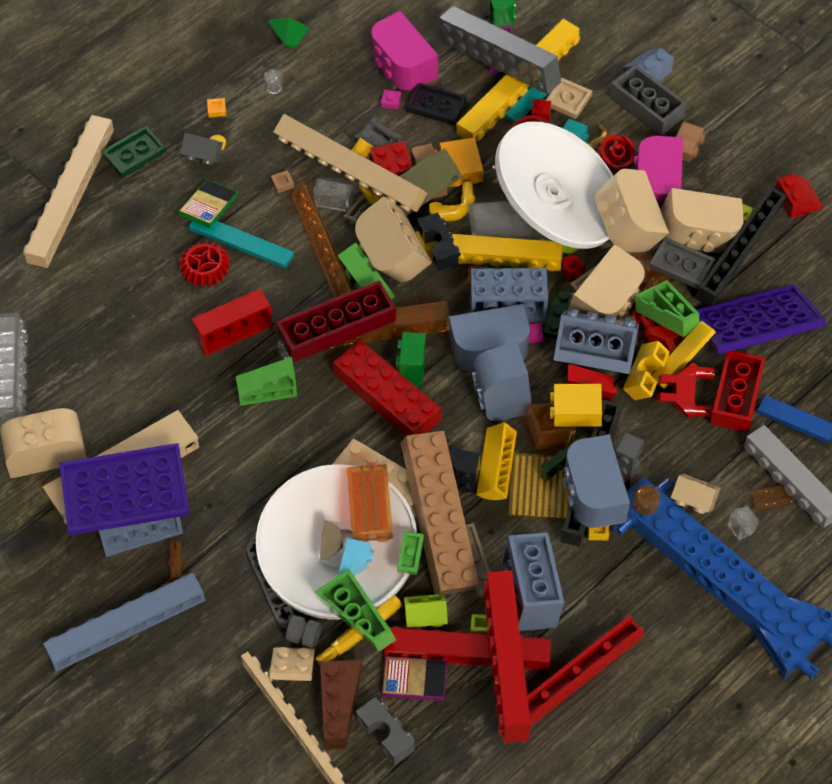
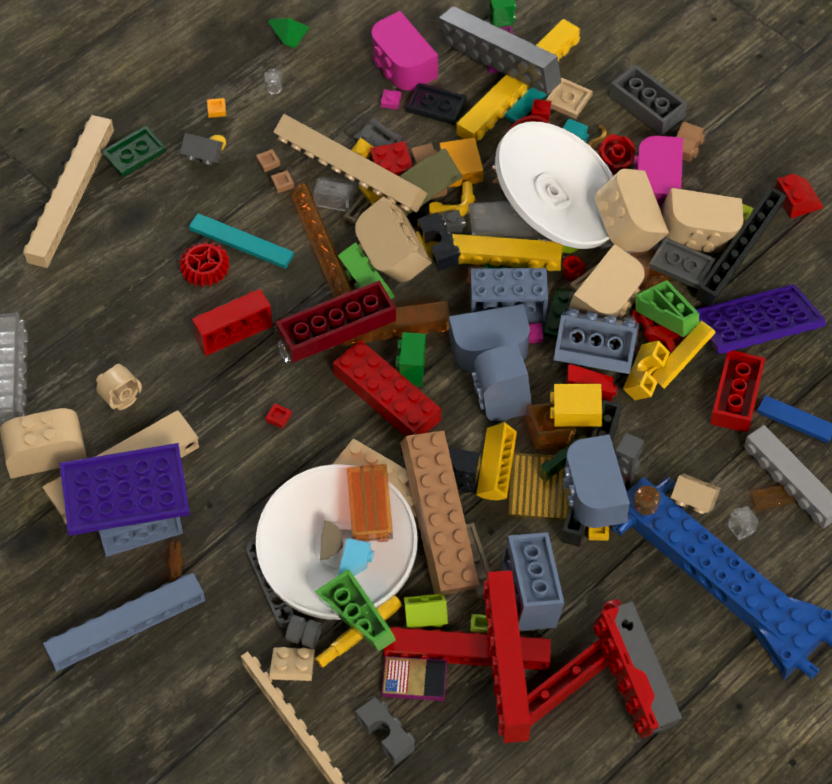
(118, 387): none -> tan brick
(208, 203): tile -> none
(267, 383): bright green wedge -> none
(268, 160): none -> medium nougat plate
(278, 416): none -> red plate
(339, 693): copper wedge -> none
(410, 553): bright green plate -> none
(454, 222): none -> dark grey brick
(636, 668): none -> piece
(654, 62): sand blue slope -> none
(684, 390): red connector -> none

